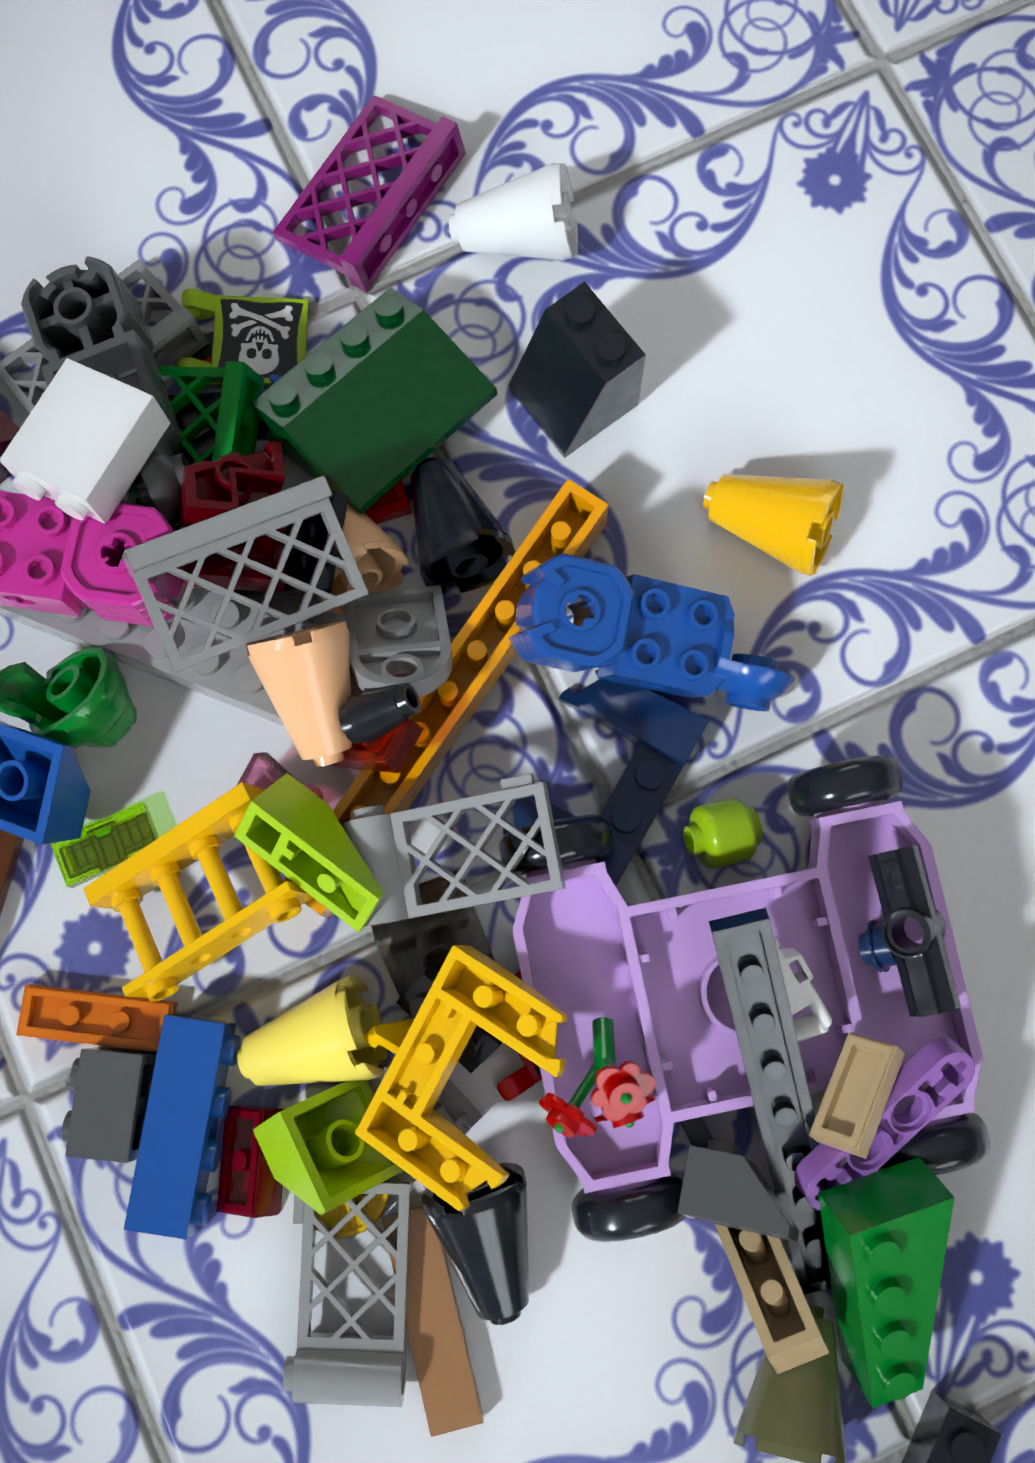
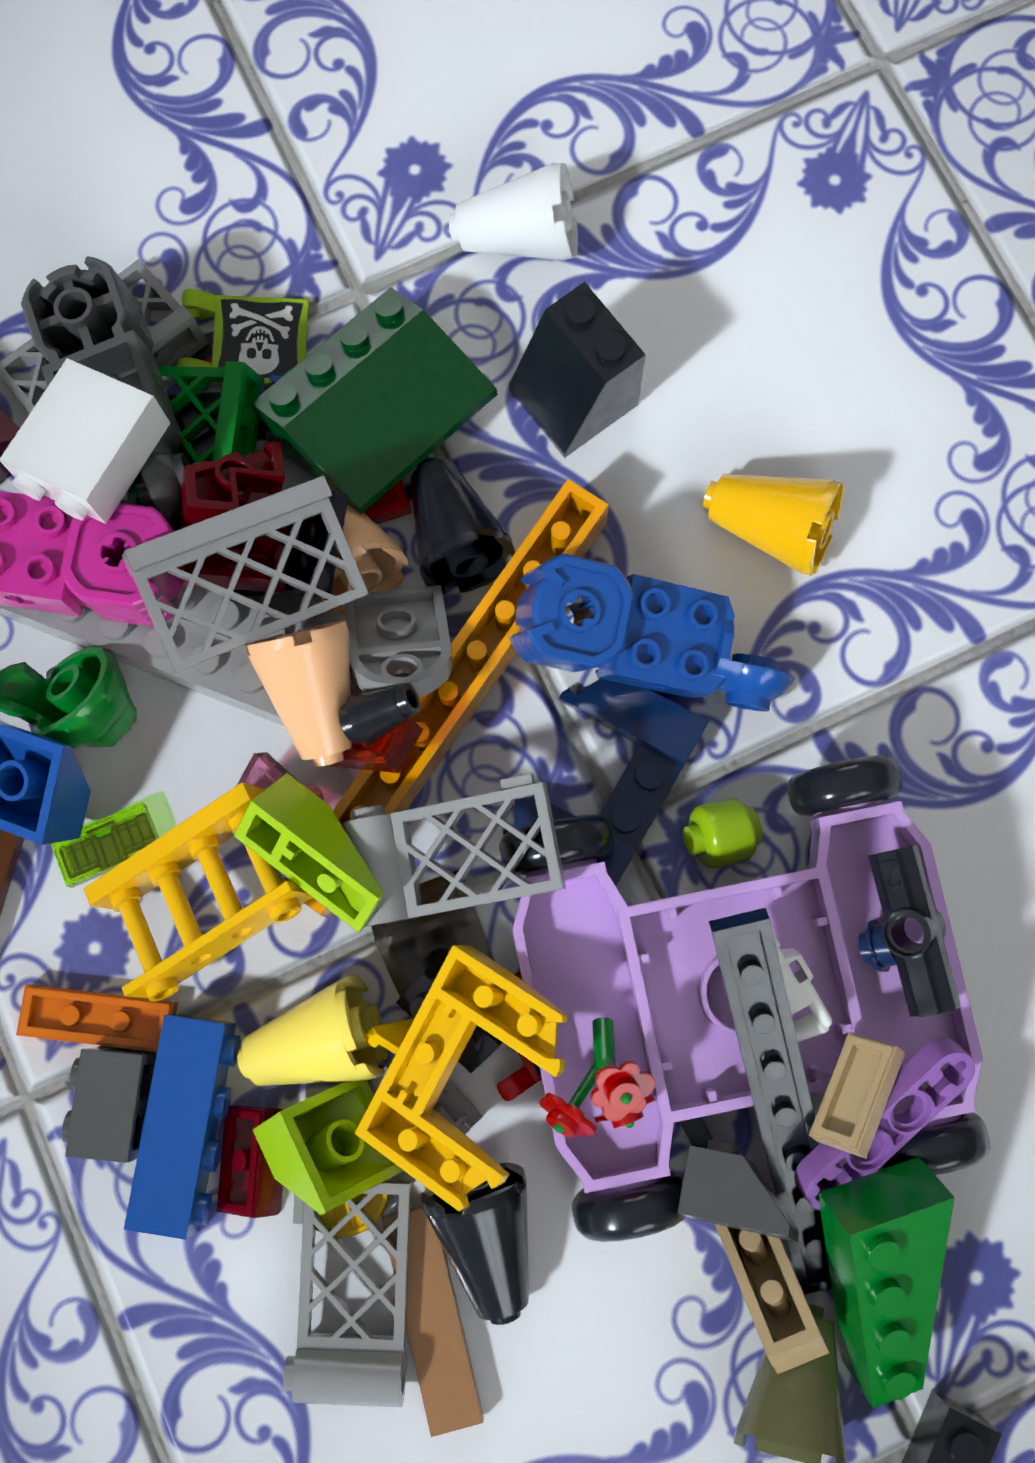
(399, 201): magenta fence -> none

